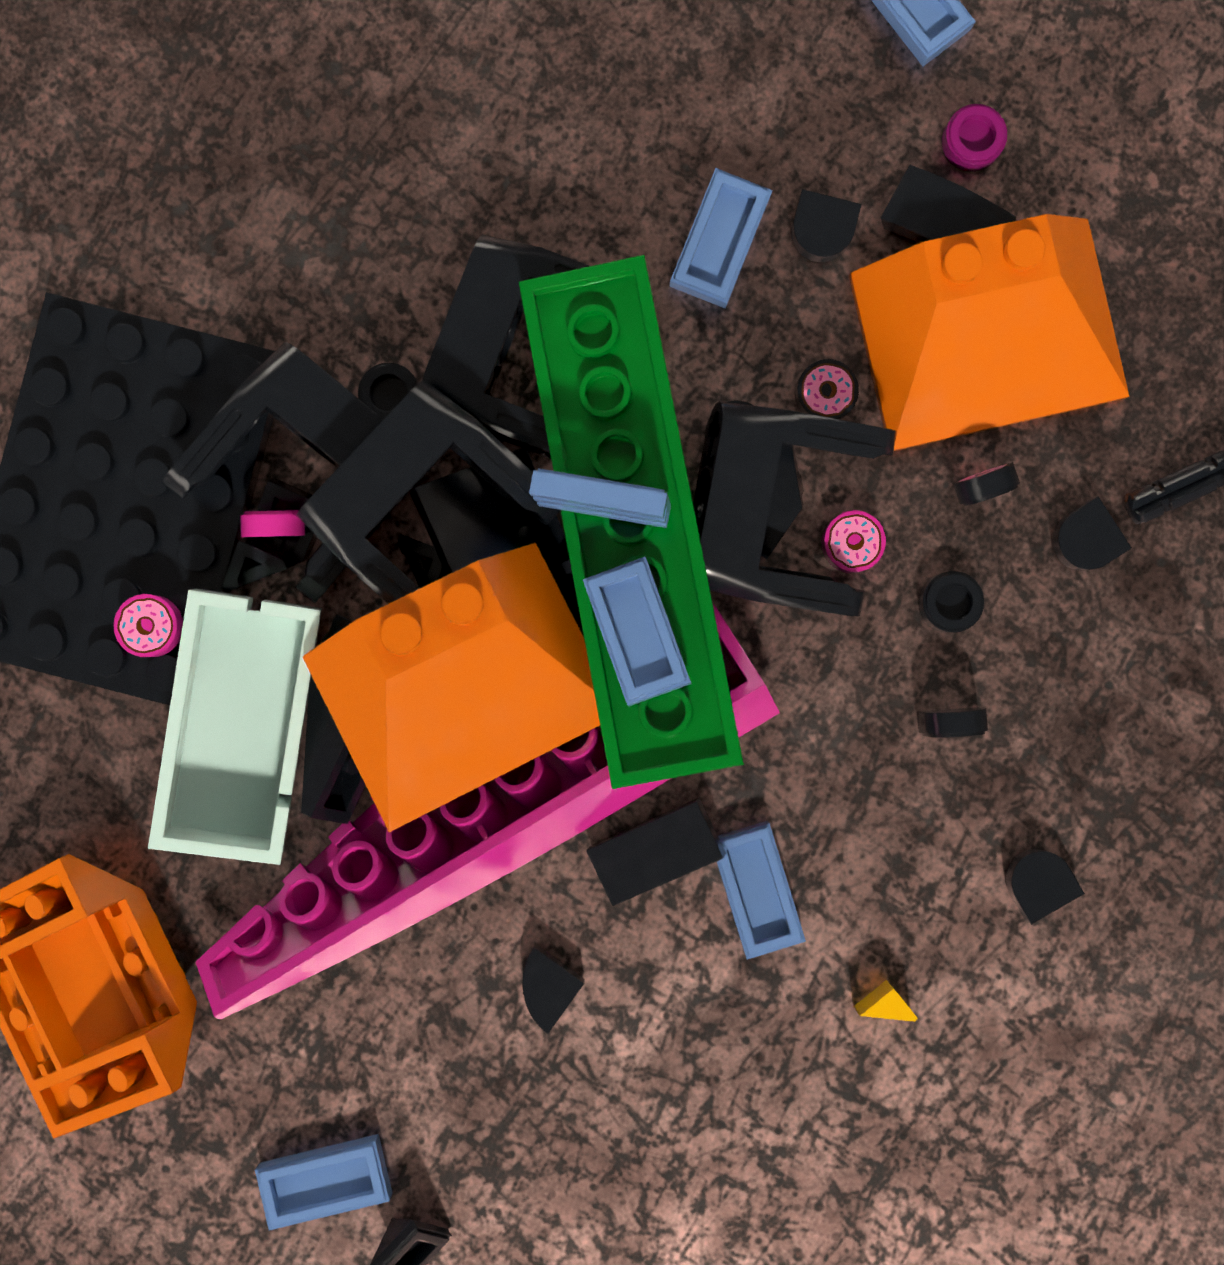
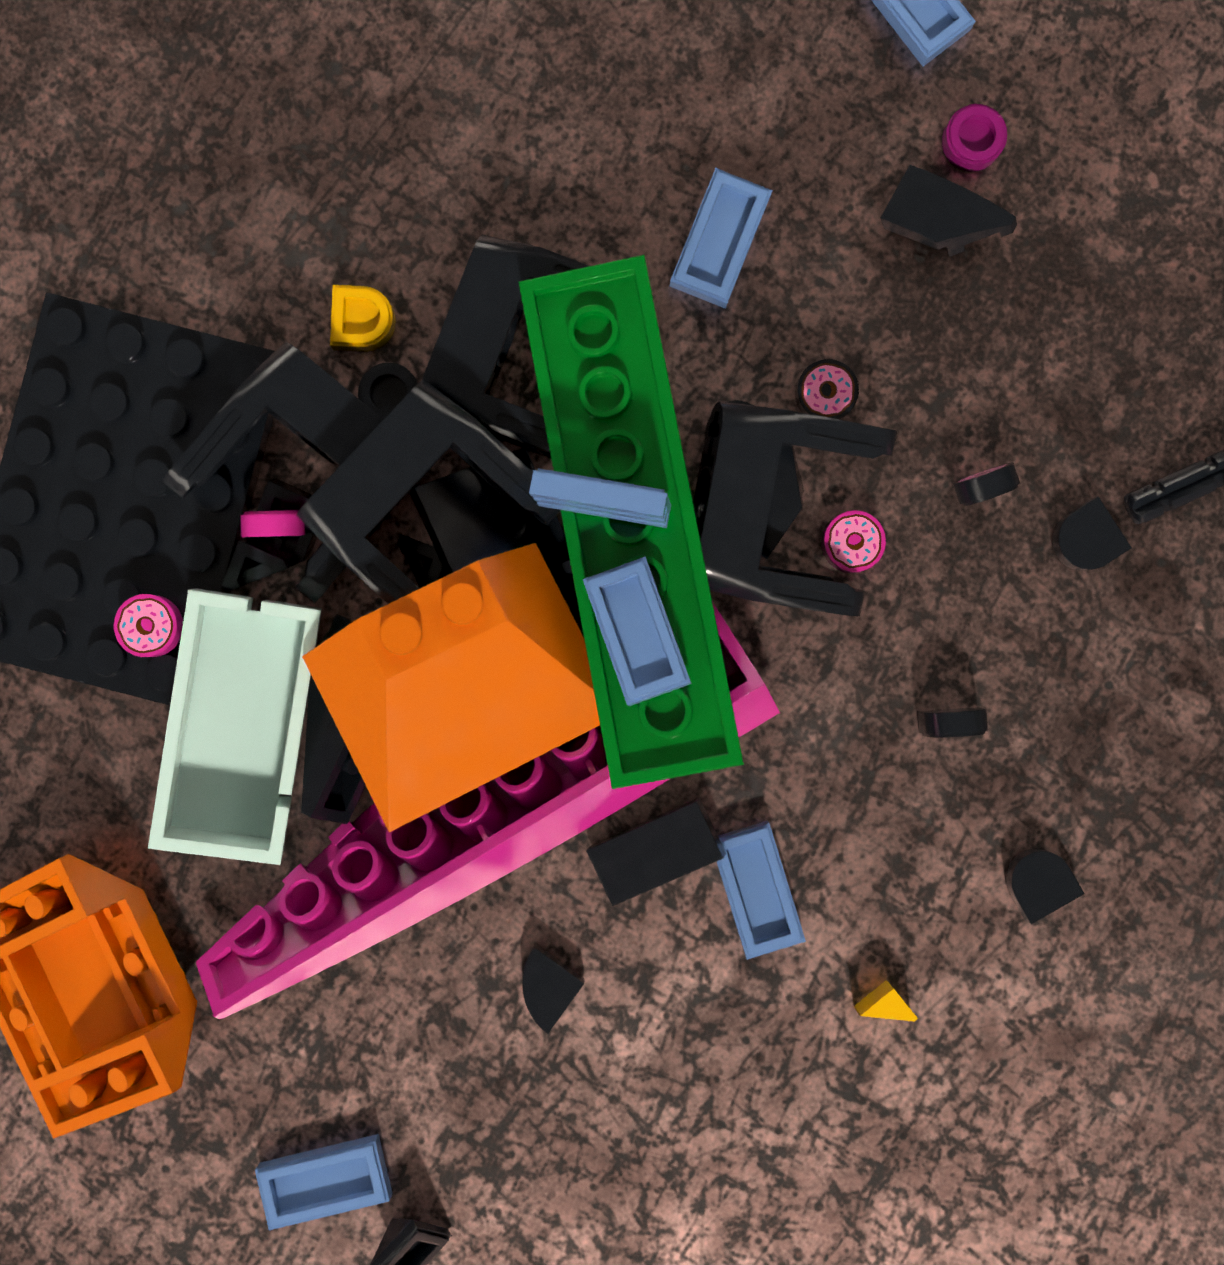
(360, 319): none -> yellow tile
(823, 226): black tile -> none
(951, 602): black tile -> none
(988, 329): orange slope -> none

